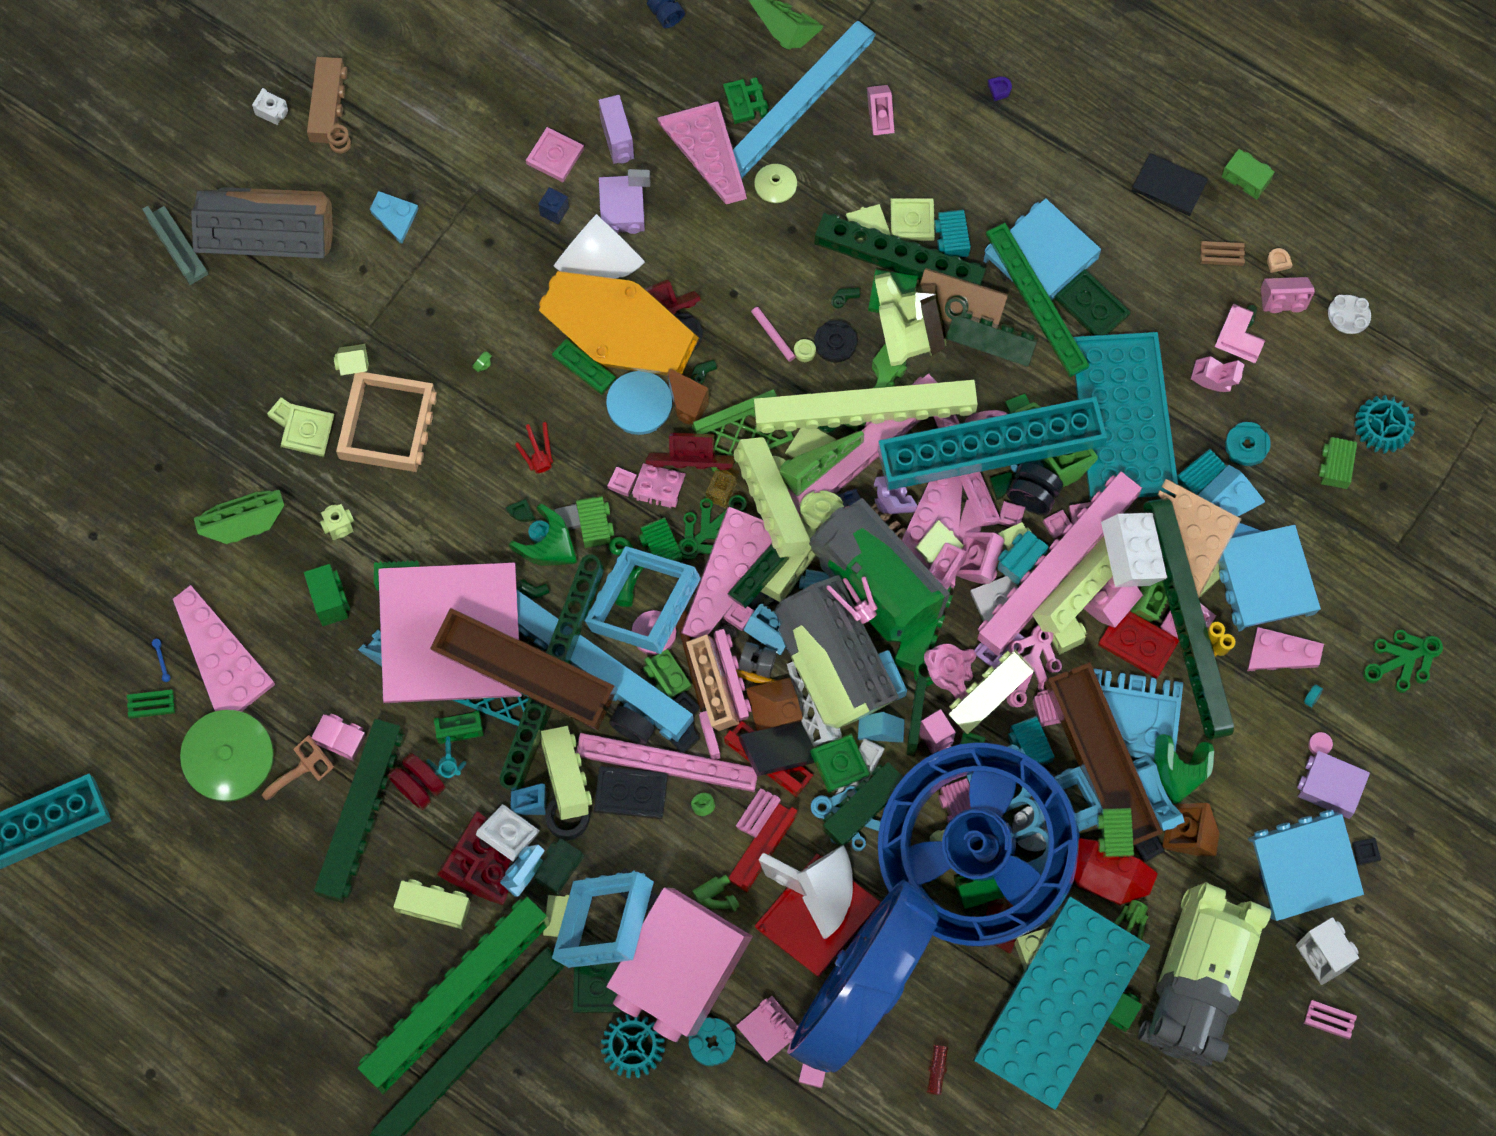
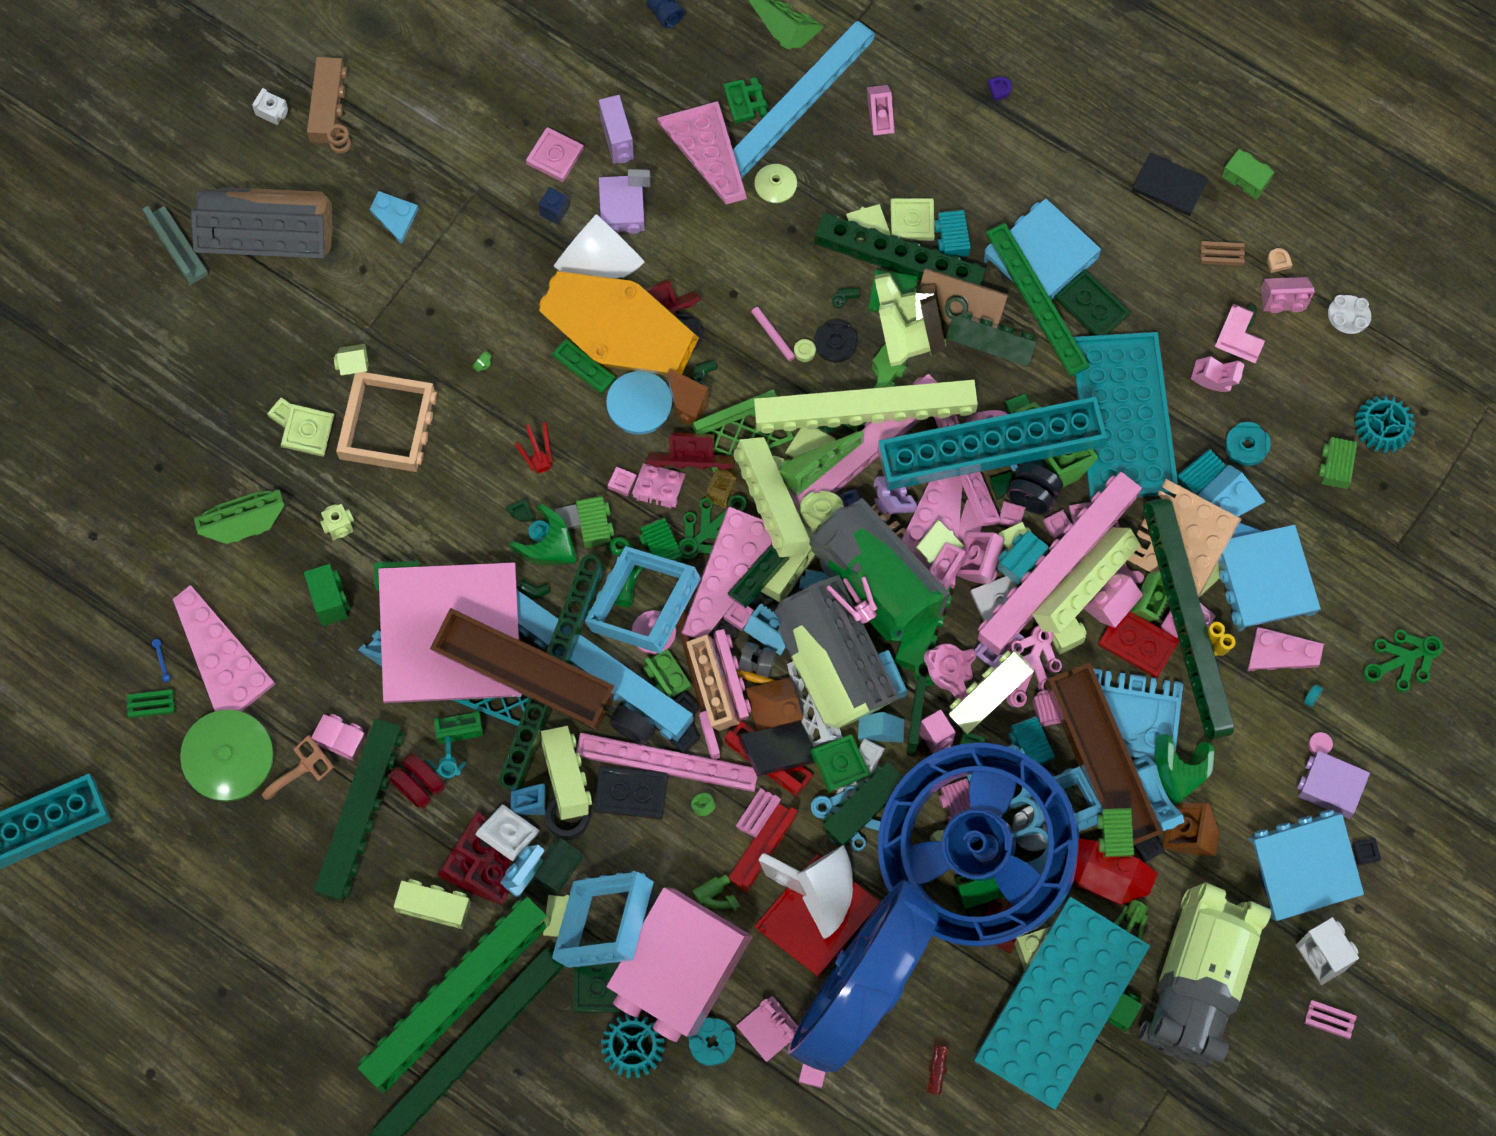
(1133, 549): white brick -> none

